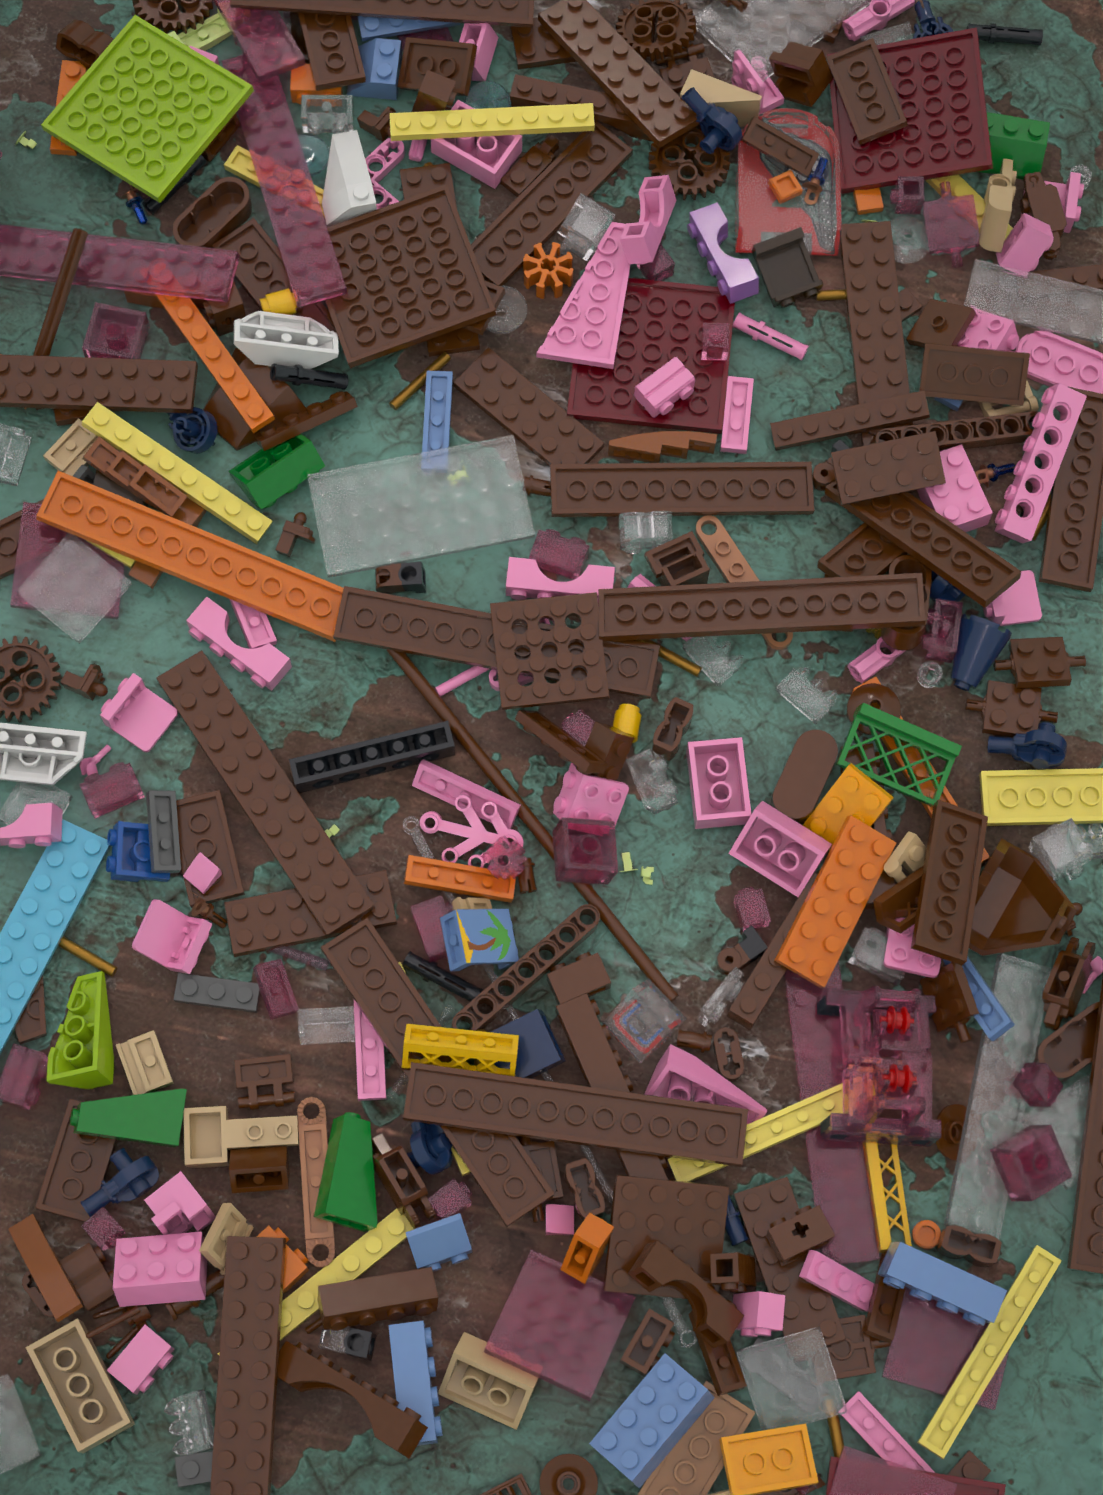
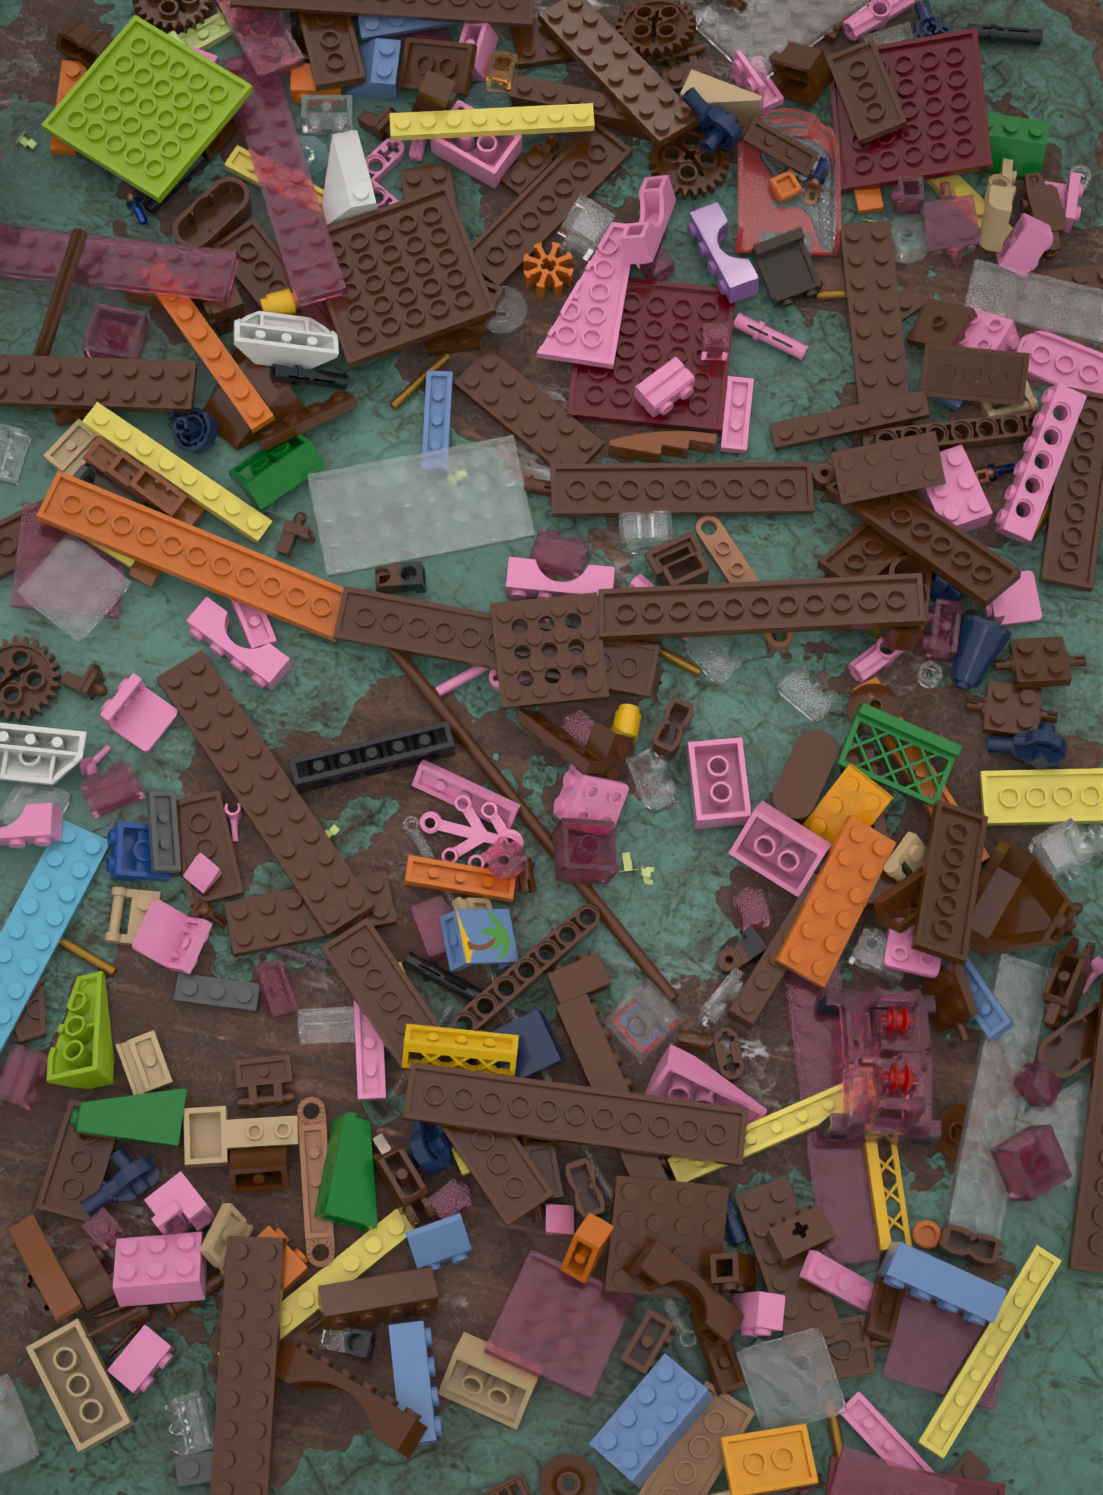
(140, 903): none -> tan plate
(234, 817): none -> bright pink hand
(502, 69): none -> clear orange brick

